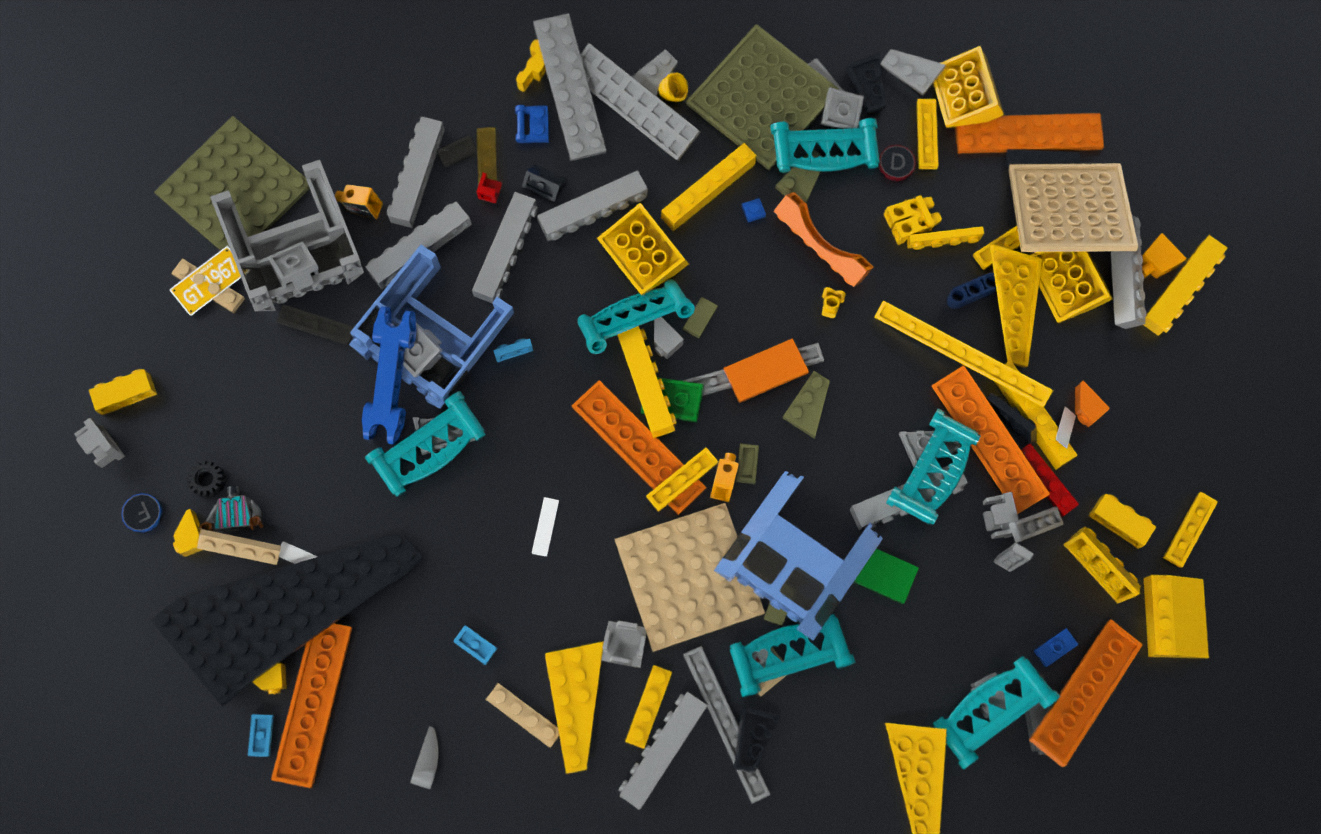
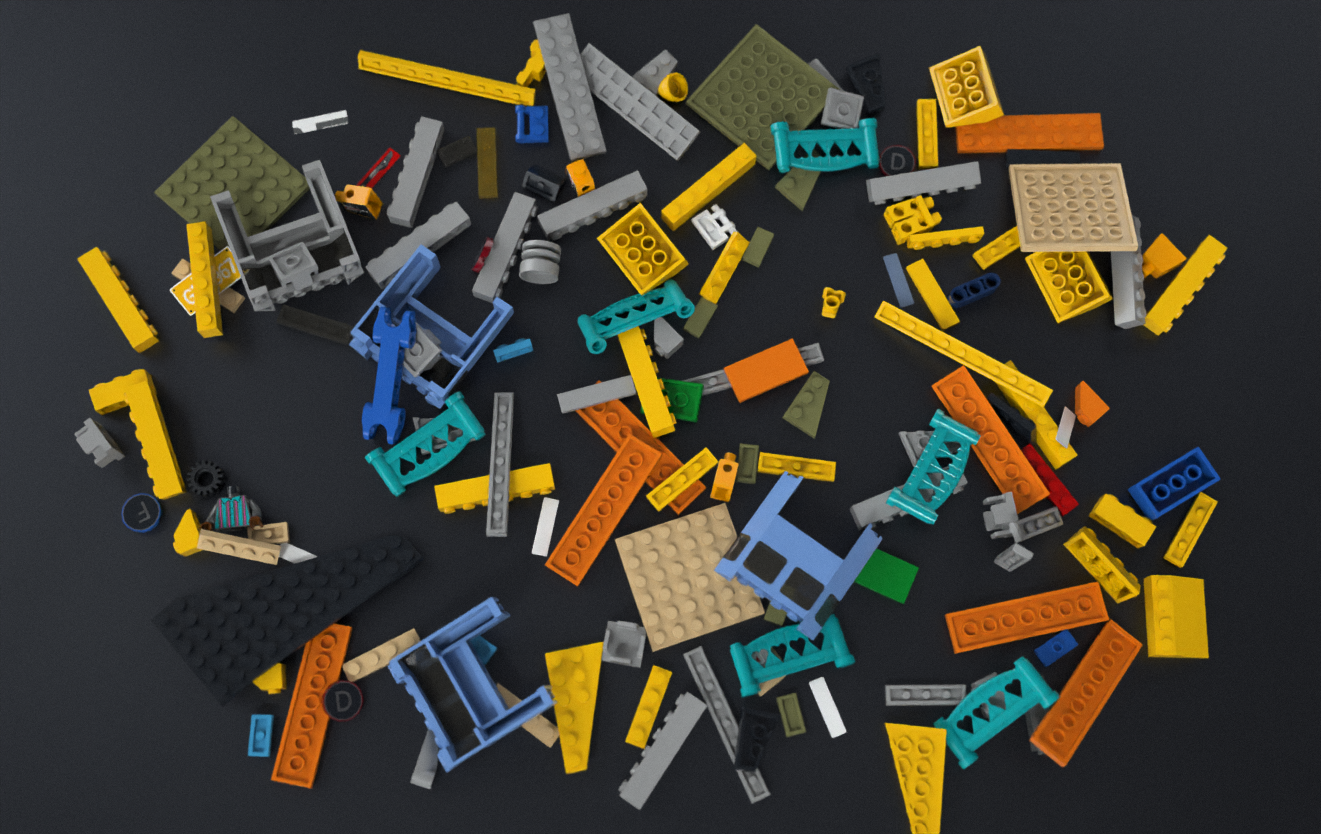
(118, 300): none -> yellow brick
(155, 440): none -> yellow brick
(204, 279): none -> yellow brick
(270, 533): none -> tan plate
(320, 122): none -> white sticker
(342, 700): none -> black tile
(379, 169): none -> red sticker
(379, 656): none -> tan plate
(446, 78): none -> yellow plate
(459, 692): none -> medium blue piece
(475, 491): none -> yellow brick
(482, 254): none -> dark red tile
(488, 189): red panel -> none
(500, 465): none -> light grey tile
(540, 262): none -> light grey wheel
(579, 177): none -> light orange torso
(596, 394): none -> light grey tile
(603, 510): none -> orange plate
(709, 228): none -> white plate
(724, 267): none -> yellow plate
(753, 210): blue plate -> none
(758, 247): none -> olive tile
(791, 715): none -> olive tile
(796, 215): orange arch -> none
(796, 466): none -> yellow tile
(827, 707): none -> white sticker
(898, 280): none -> sand blue sticker
(912, 70): light grey wing -> none
(923, 181): none -> light grey brick
(924, 694): none -> light grey tile
(932, 295): none -> yellow tile
(1017, 291): yellow wing -> none
(1026, 617): none -> orange plate
(1174, 484): none -> blue brick

